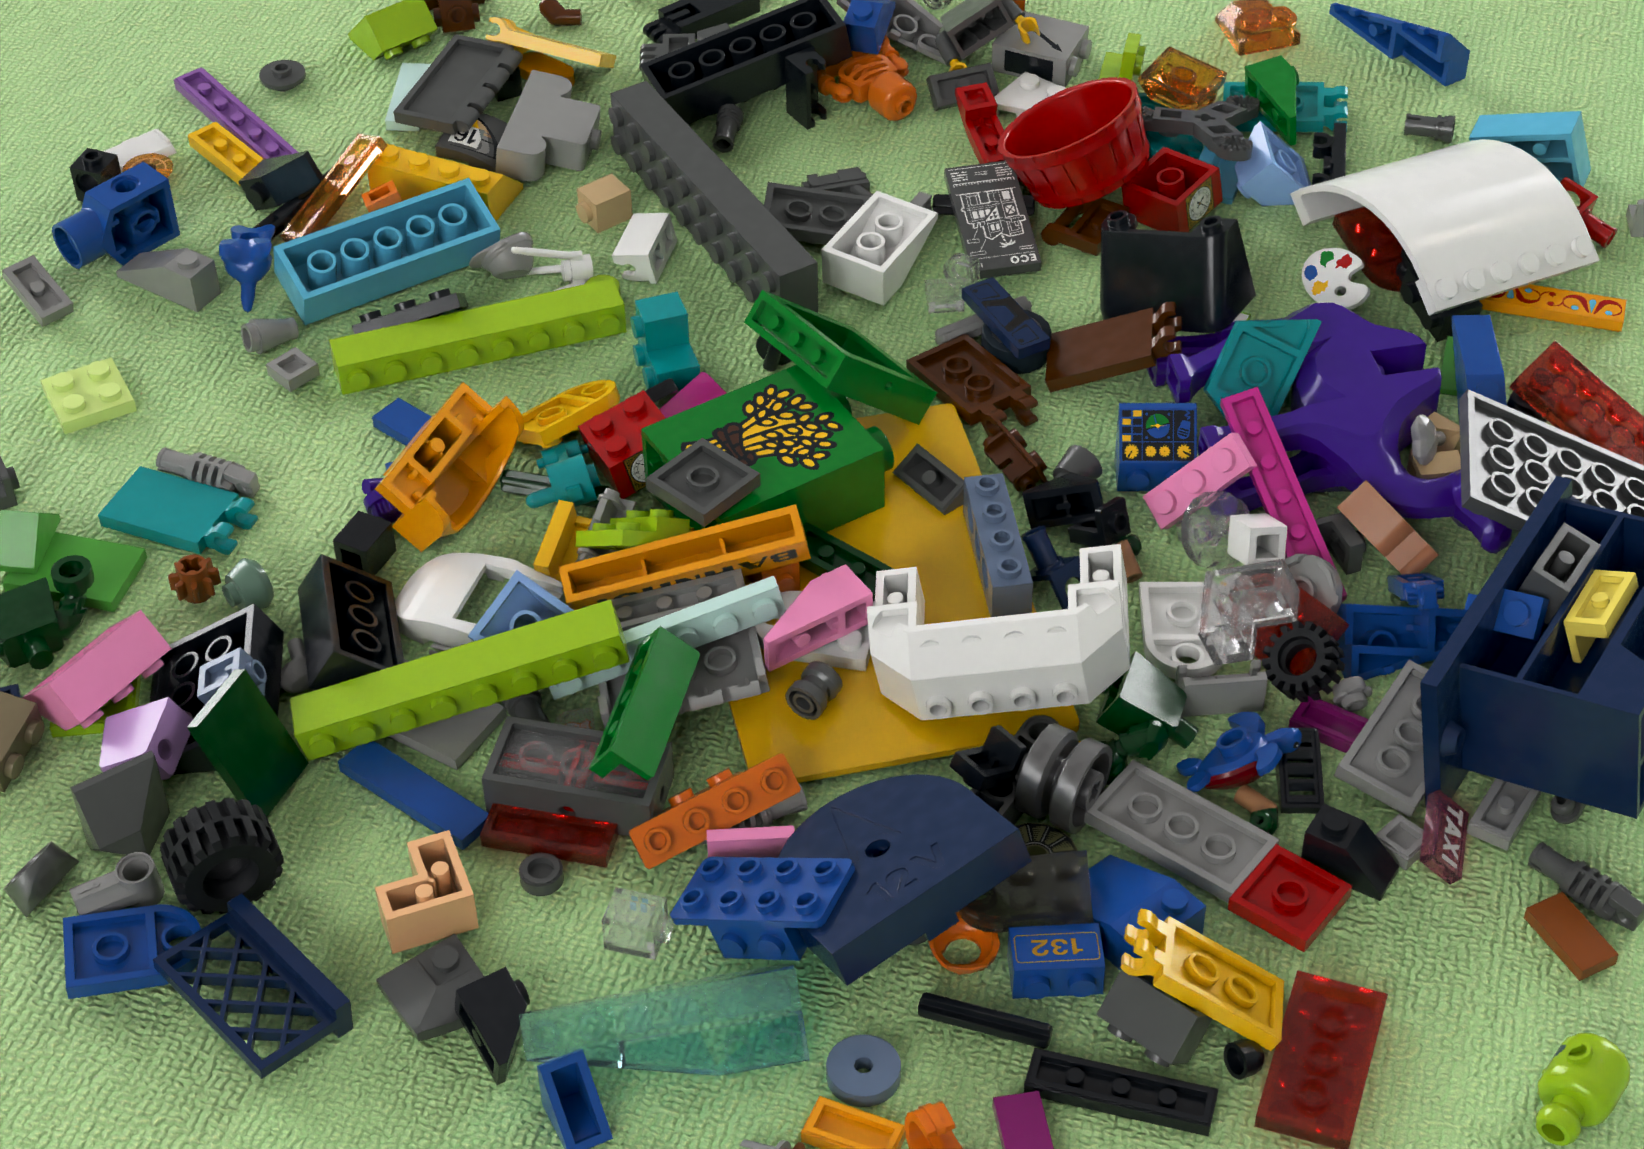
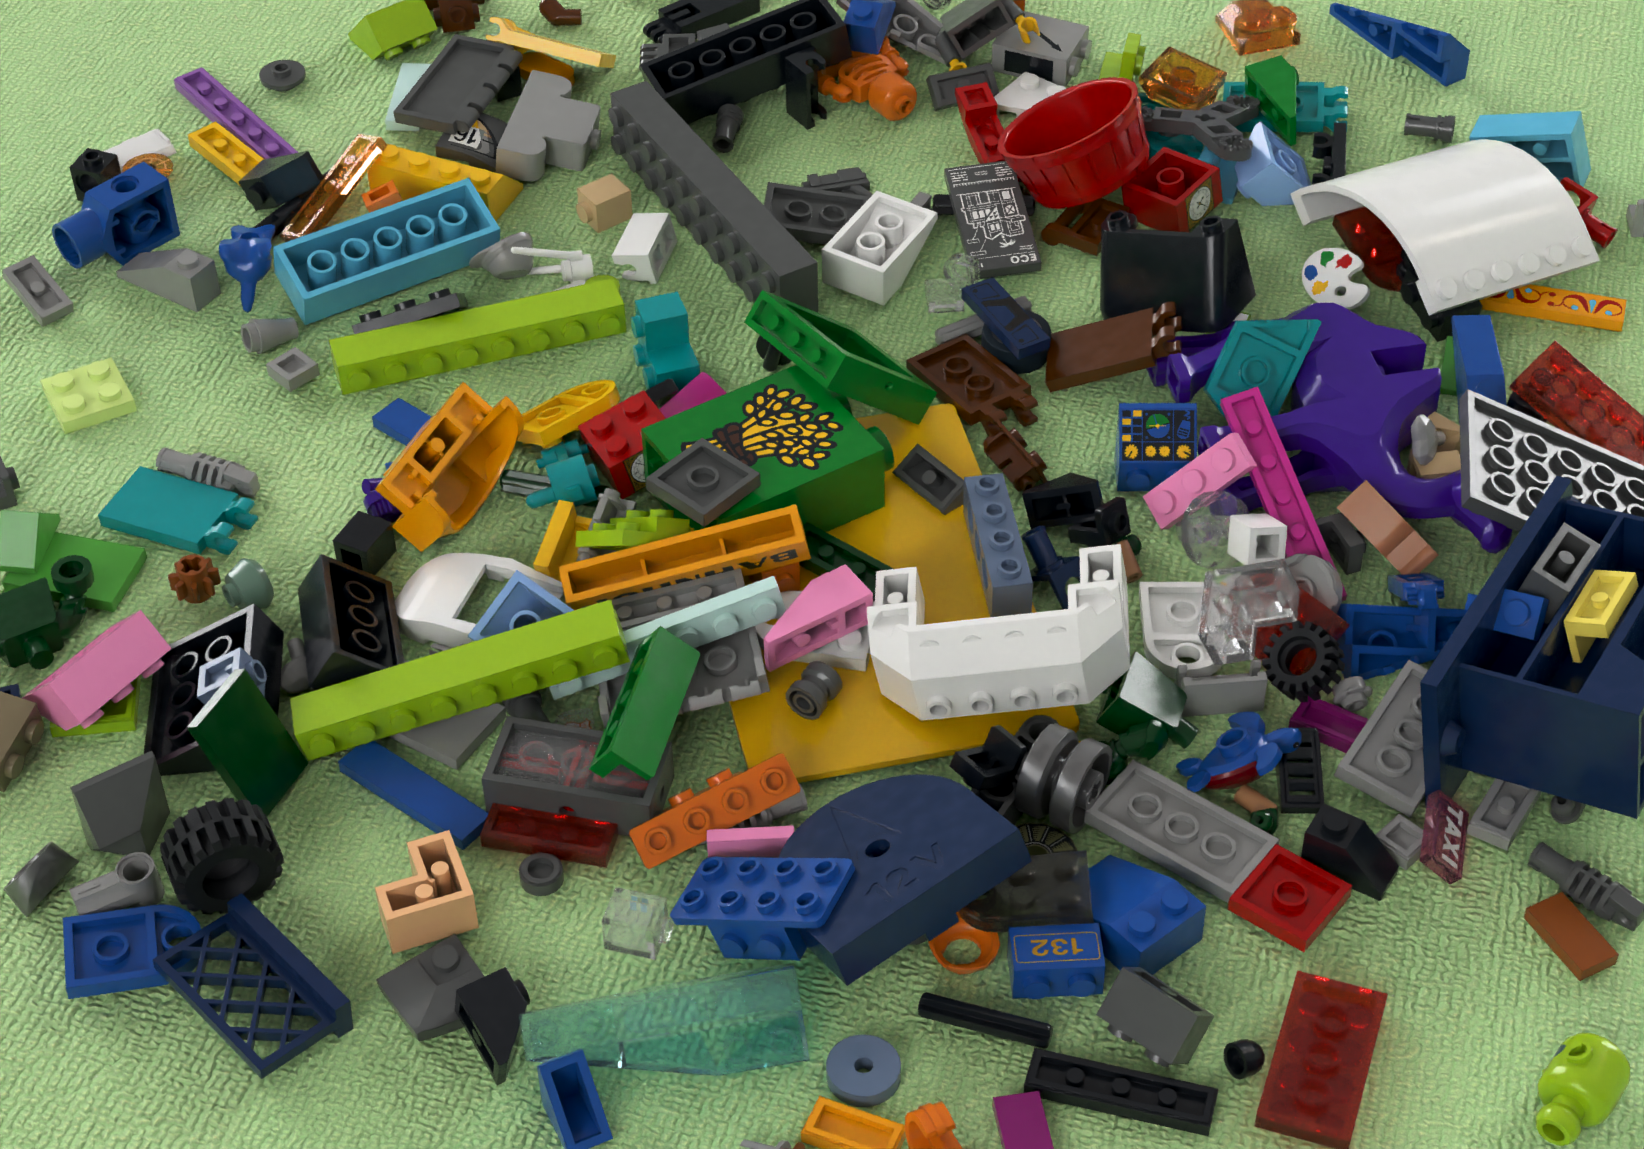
(150, 727): lavender torso -> none
(1078, 461): dark grey hat -> none
(1207, 977): yellow tile -> none

